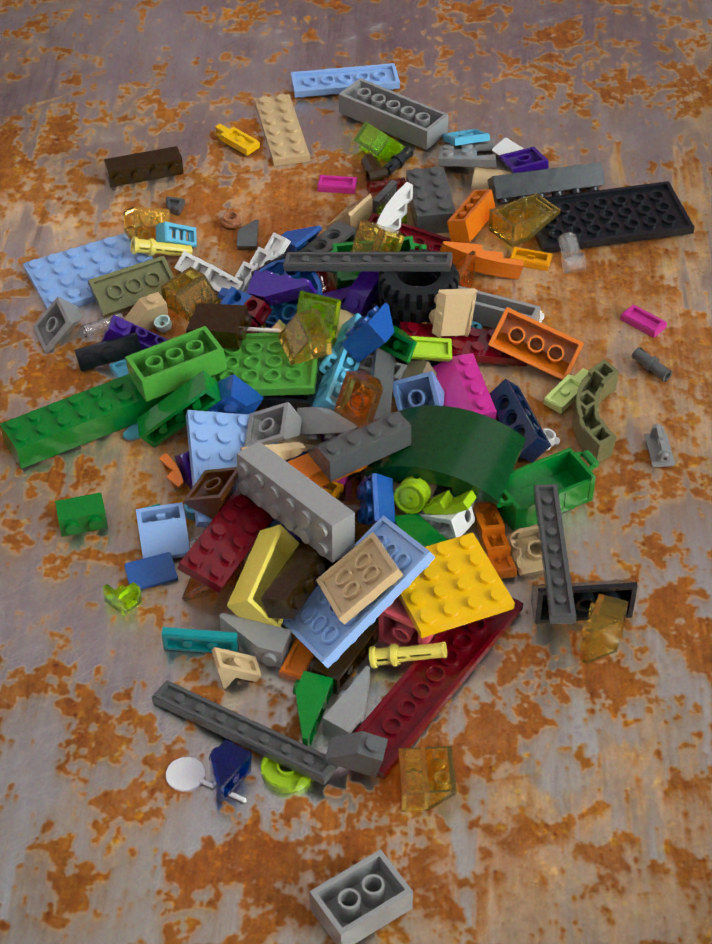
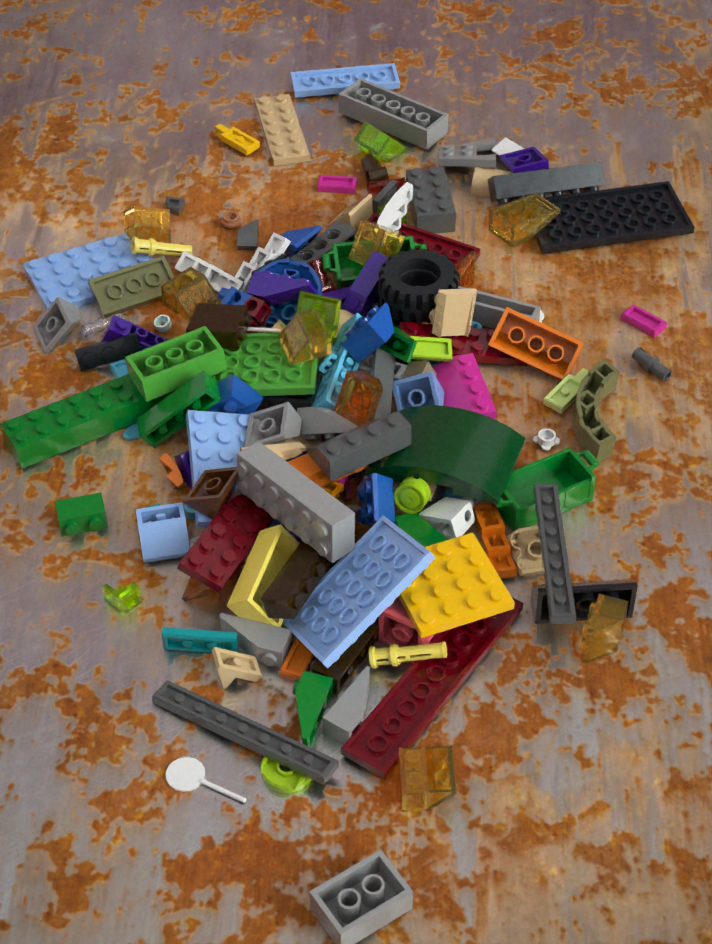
(143, 166): dark brown brick -> none
(147, 310): tan slope -> none
(151, 571): blue slope -> none
(165, 229): medium azure slope -> none
(228, 768): clear blue slope -> none
(357, 752): dark grey slope -> none
(359, 578): tan plate -> none
(368, 261): dark grey tile -> none
(398, 160): black pin -> none
(447, 504): lime slope -> none
(465, 137): medium azure tile -> none
(471, 216): orange brick -> none
(485, 261): orange slope -> none
(516, 413): dark blue brick -> none
(532, 258): light orange tile -> none
(572, 258): clear piece -> none
(659, 447): light grey hinge -> none

